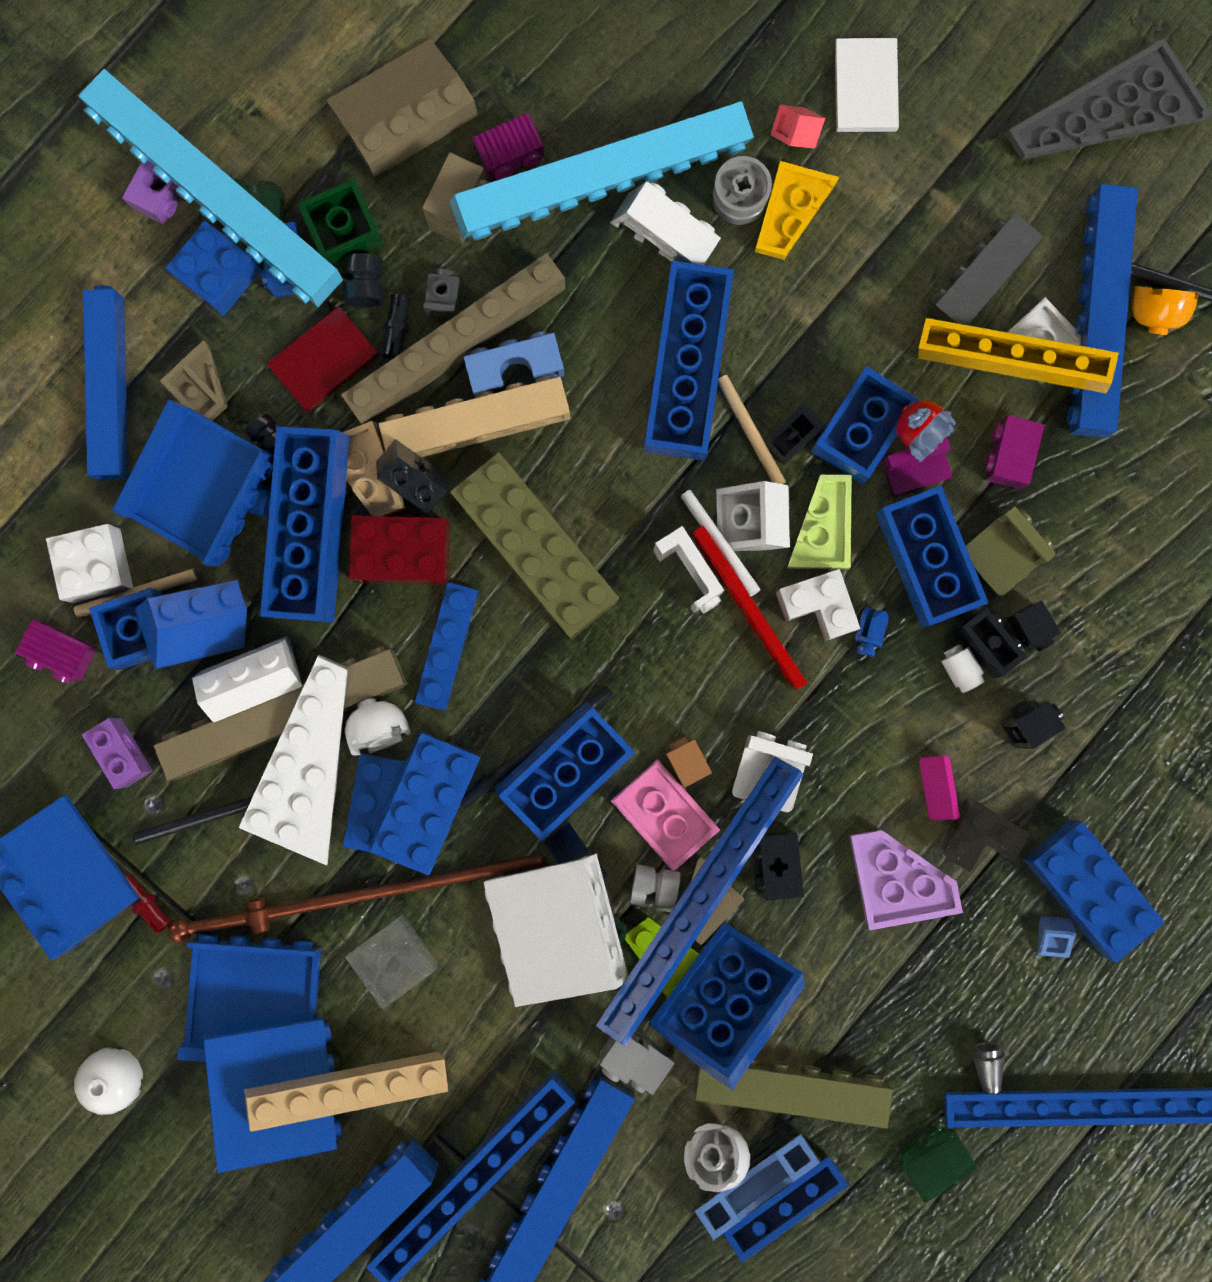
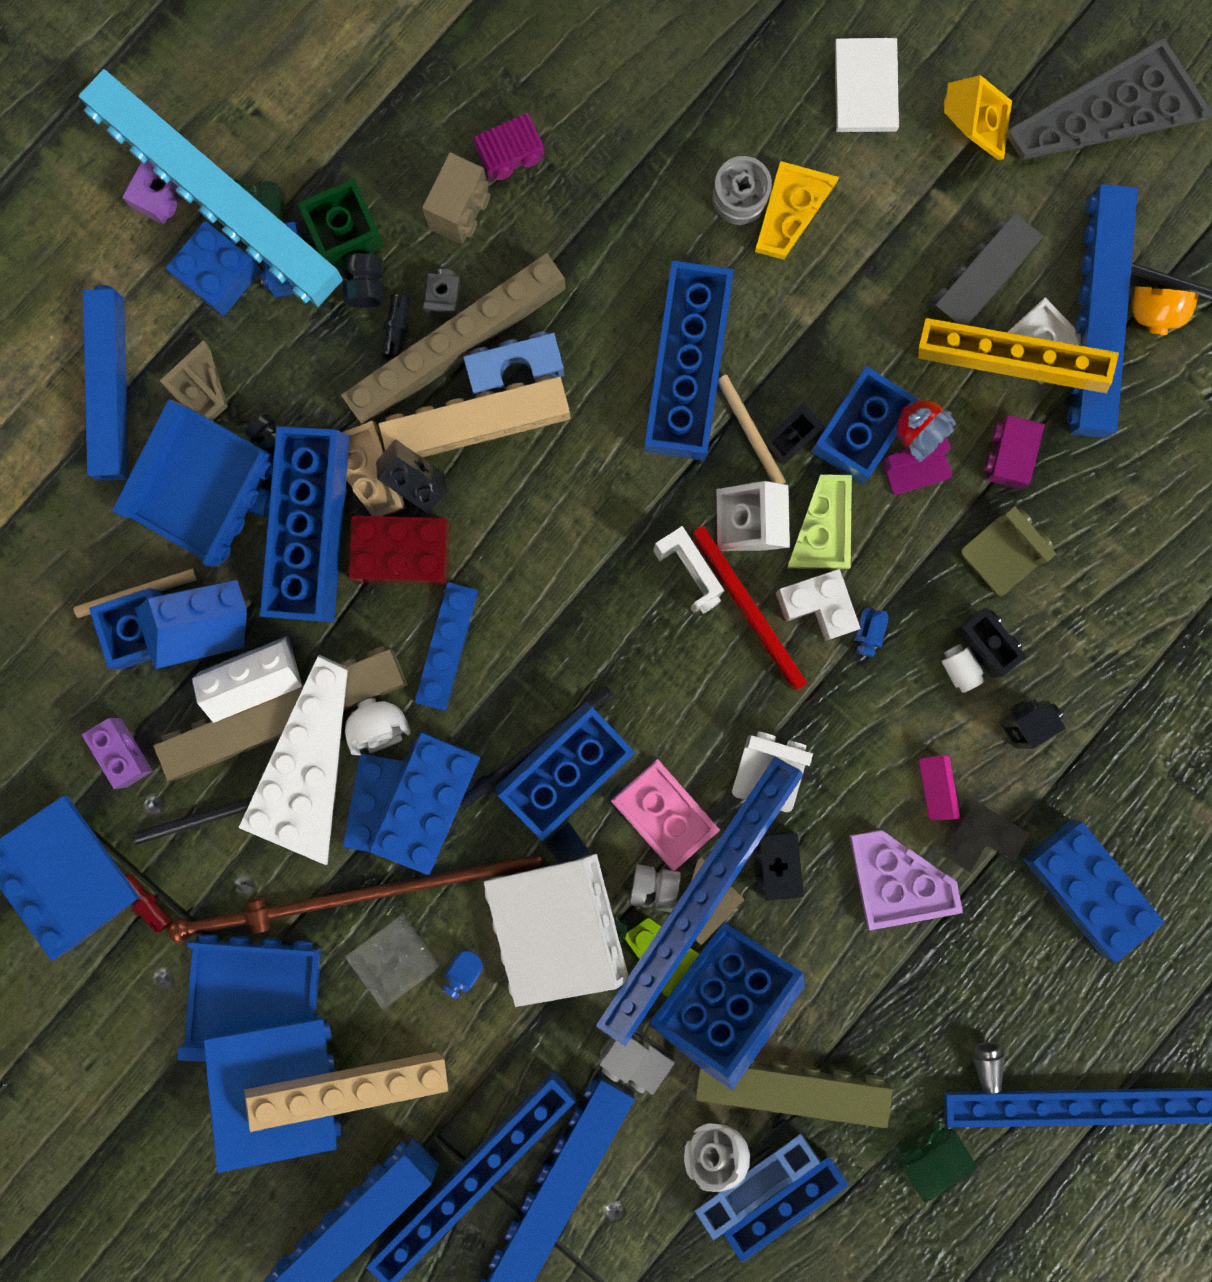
(56, 651): magenta brick -> none
(89, 563): white brick -> none
(108, 1081): white cylinder -> none
(323, 359): dark red tile -> none
(403, 107): dark tan slope -> none
(462, 973): none -> blue arm
(535, 546): olive brick -> none
(601, 170): medium azure brick -> none
(666, 225): white wedge -> none
(687, 761): medium nougat brick -> none
(733, 560): white bar -> none
(797, 126): coral panel -> none
(931, 557): blue brick -> none
(980, 113): none -> yellow slope
(1034, 626): black brick -> none
(1055, 936): medium blue slope -> none

